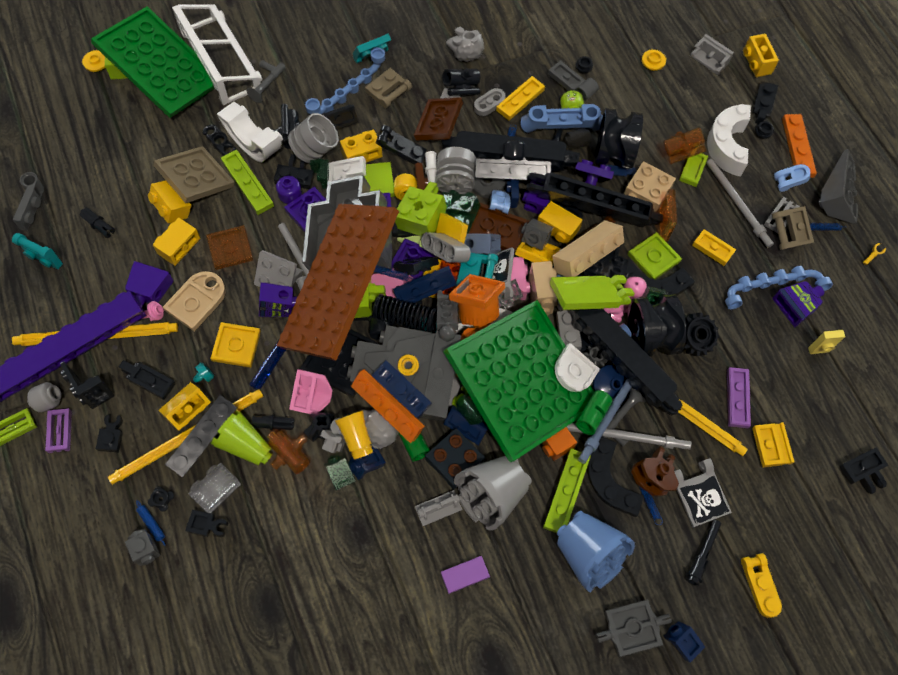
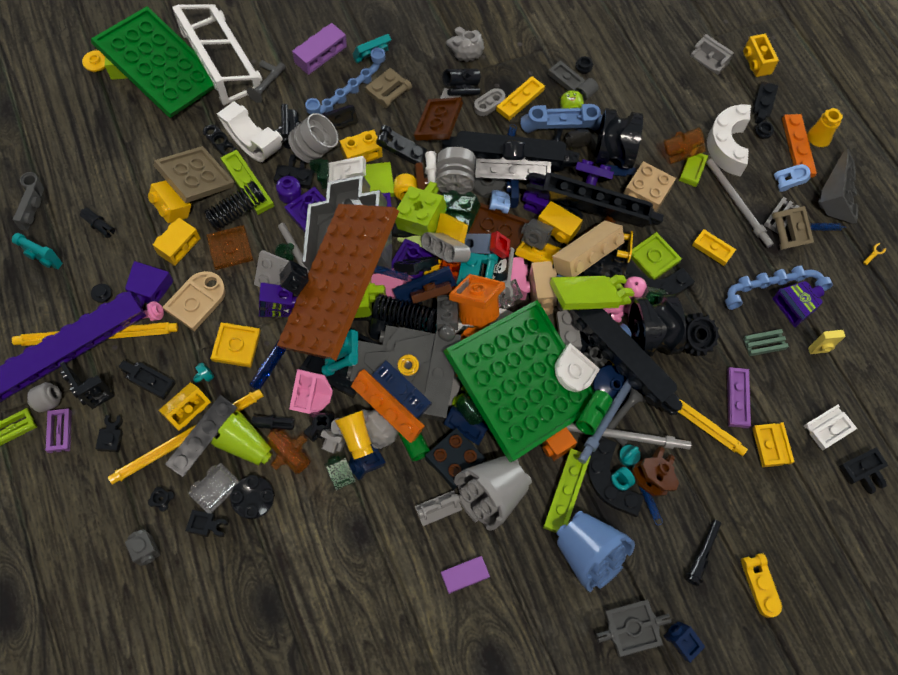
(101, 293): none -> black plate
(150, 522): blue piece -> none
(209, 213): none -> black piece
(252, 497): none -> black dish
(281, 248): none -> clear green plate
(293, 277): none -> black brick
(319, 48): none -> medium lavender brick
(349, 351): none -> teal plate
(430, 291): none -> reddish brown plate
(500, 244): none -> red plate
(623, 254): none -> yellow piece
(625, 478): none -> teal tile
(629, 455): none -> teal tile
(653, 59): yellow piece -> none
(668, 209): clear orange tile -> none
(702, 495): flag -> none
(780, 338): none -> sand green tile
(824, 129): none -> yellow plant
(830, 427): none -> white plate

